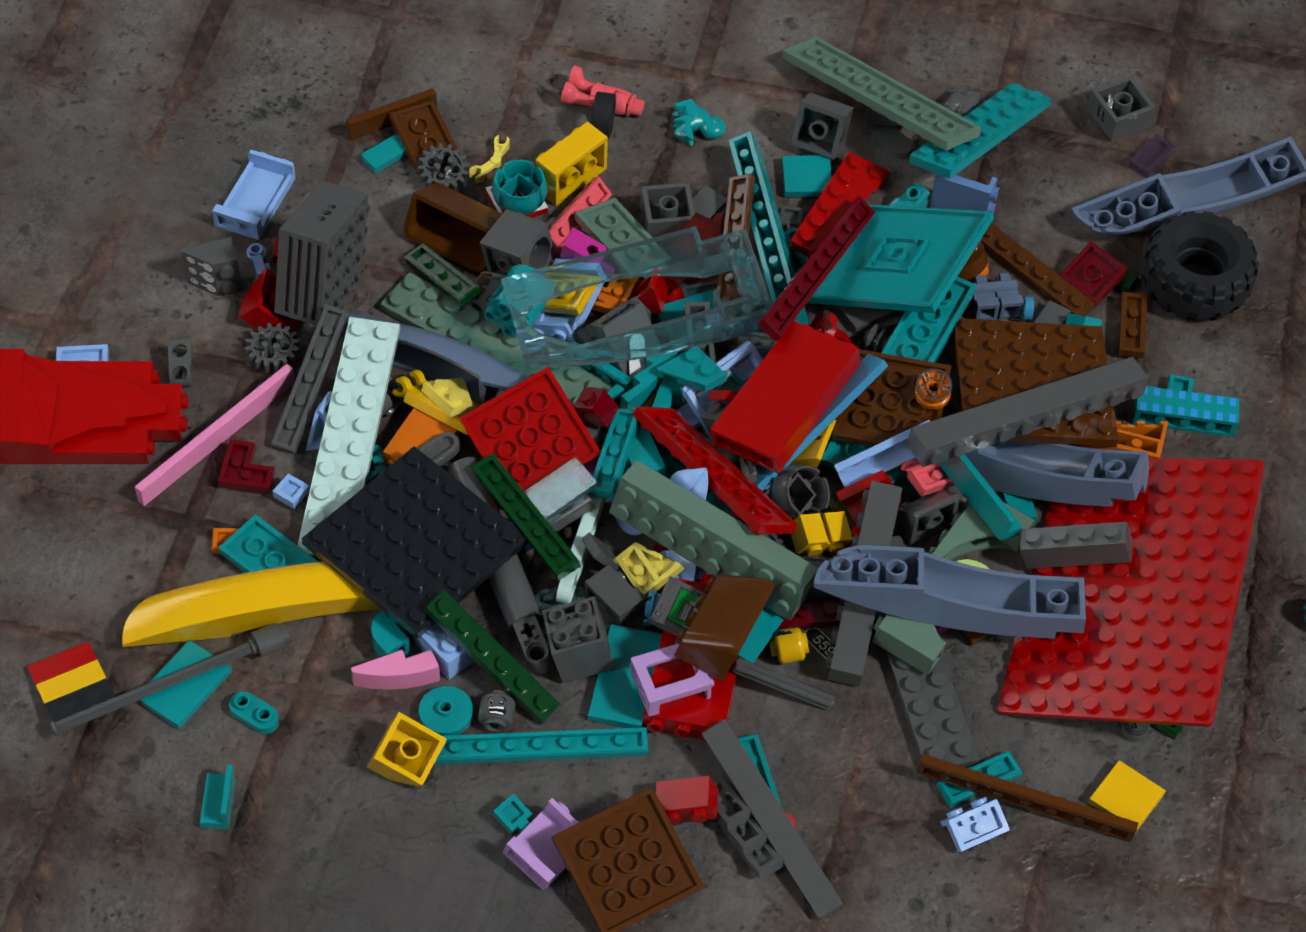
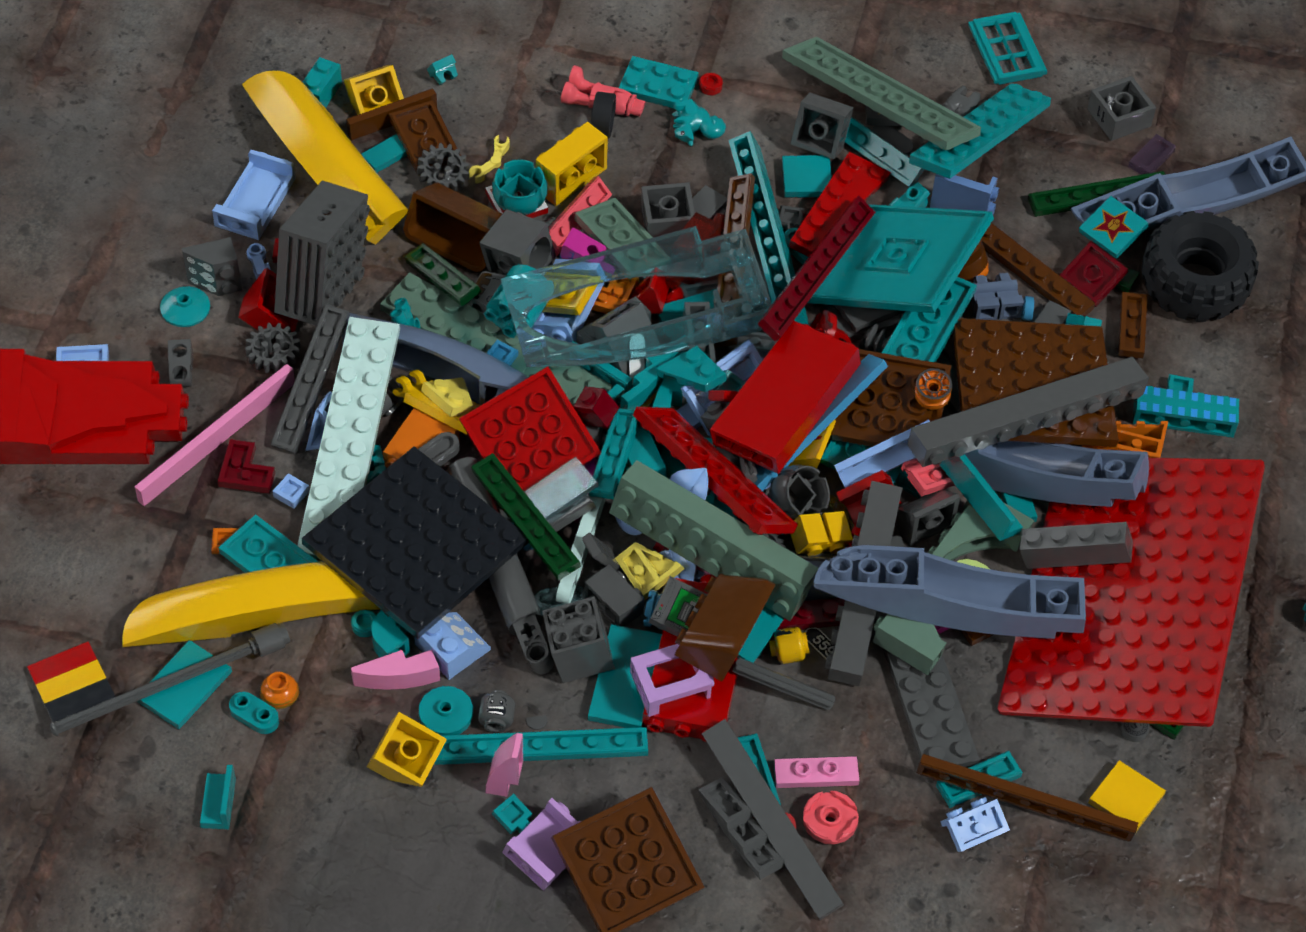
(185, 306): none -> teal dish
(279, 690): none -> orange piece
(323, 146): none -> yellow slope
(324, 80): none -> teal brick
(362, 623): none -> teal tile
(373, 89): none -> yellow slope
(403, 315): none -> teal plate
(442, 66): none -> teal tile
(492, 657): dark green plate -> none
(503, 352): none -> dark azure tile
(506, 766): none -> bright pink slope
(658, 82): none -> teal plate
(688, 799): red brick -> none
(710, 84): none -> red tile
(816, 772): none -> bright pink plate
(833, 805): none -> coral plate
(882, 153): none -> teal plate
(1007, 48): none -> teal piece
(1065, 198): none -> dark green tile
(1113, 227): none -> teal tile

